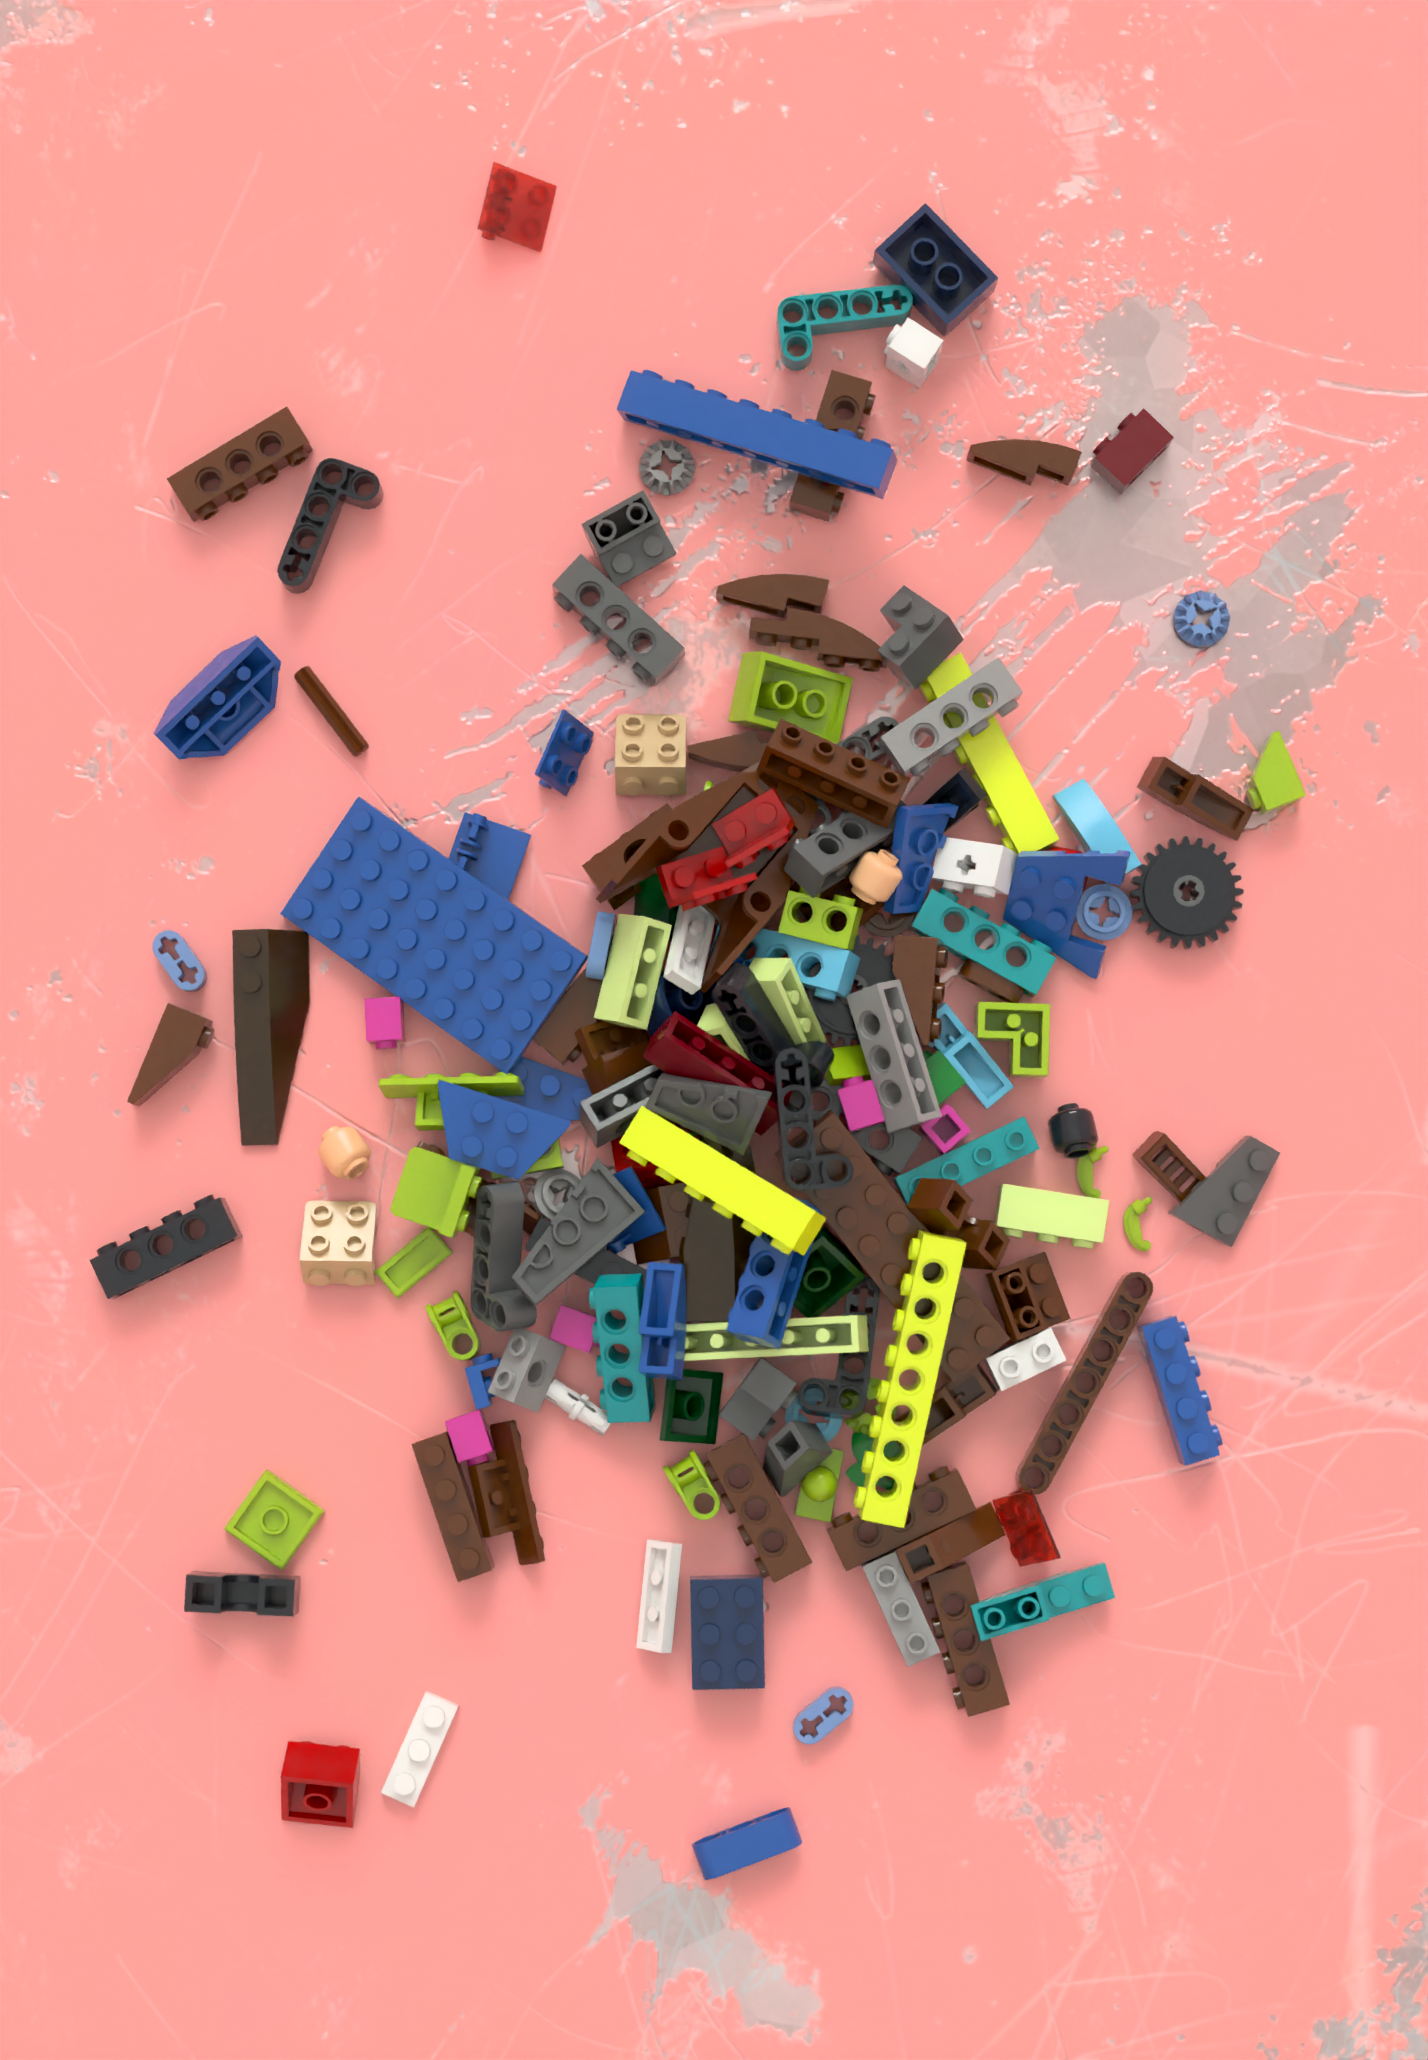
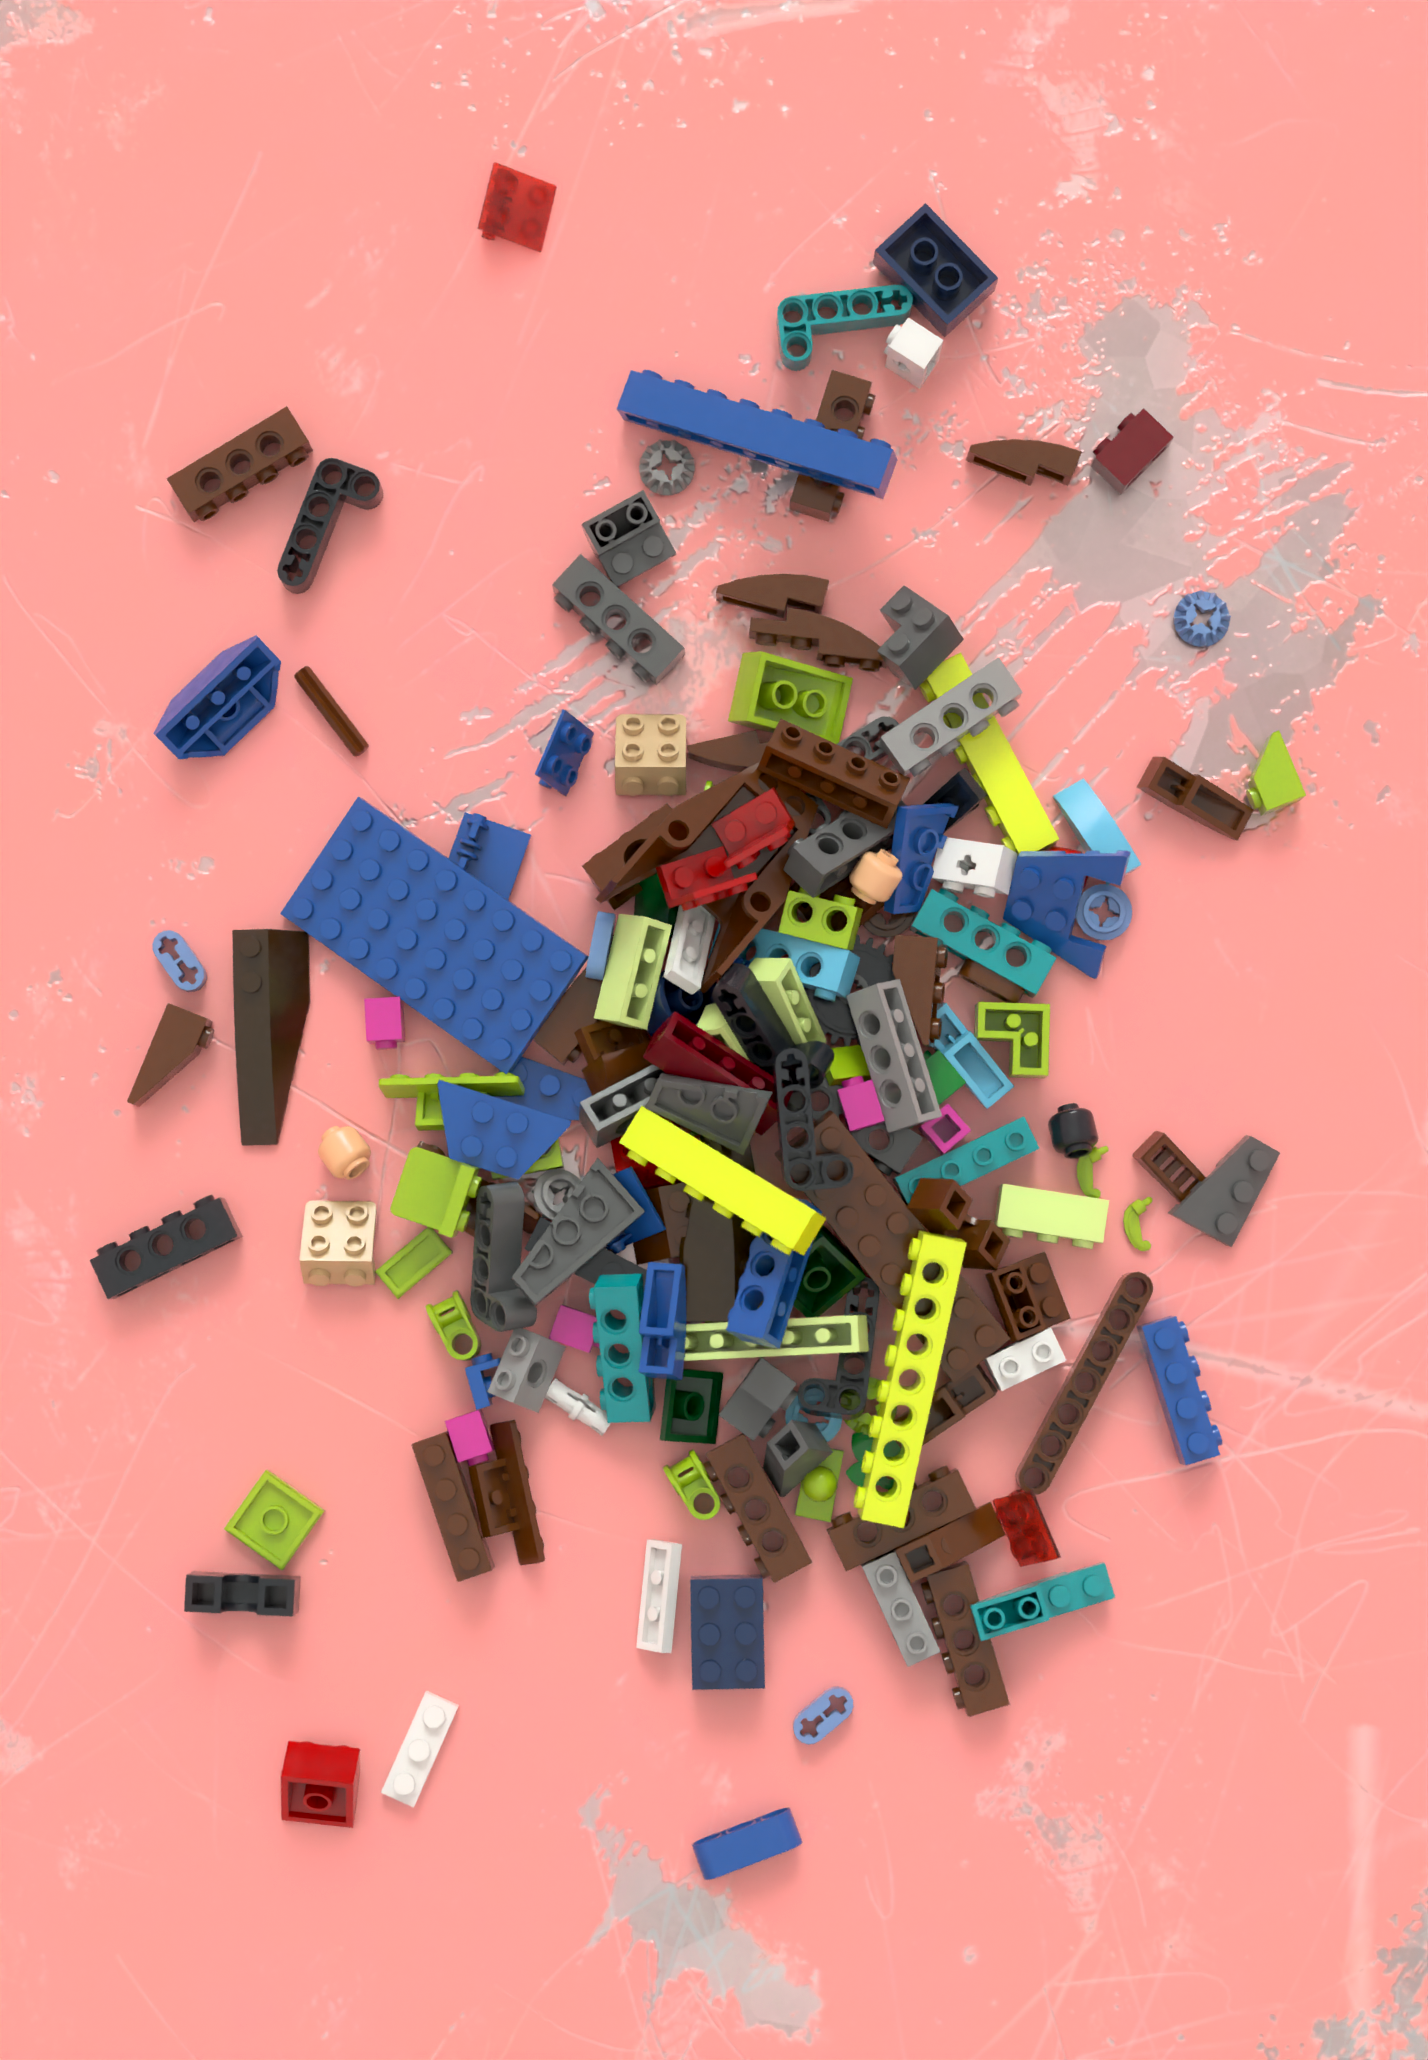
(1209, 884): black gear -> none

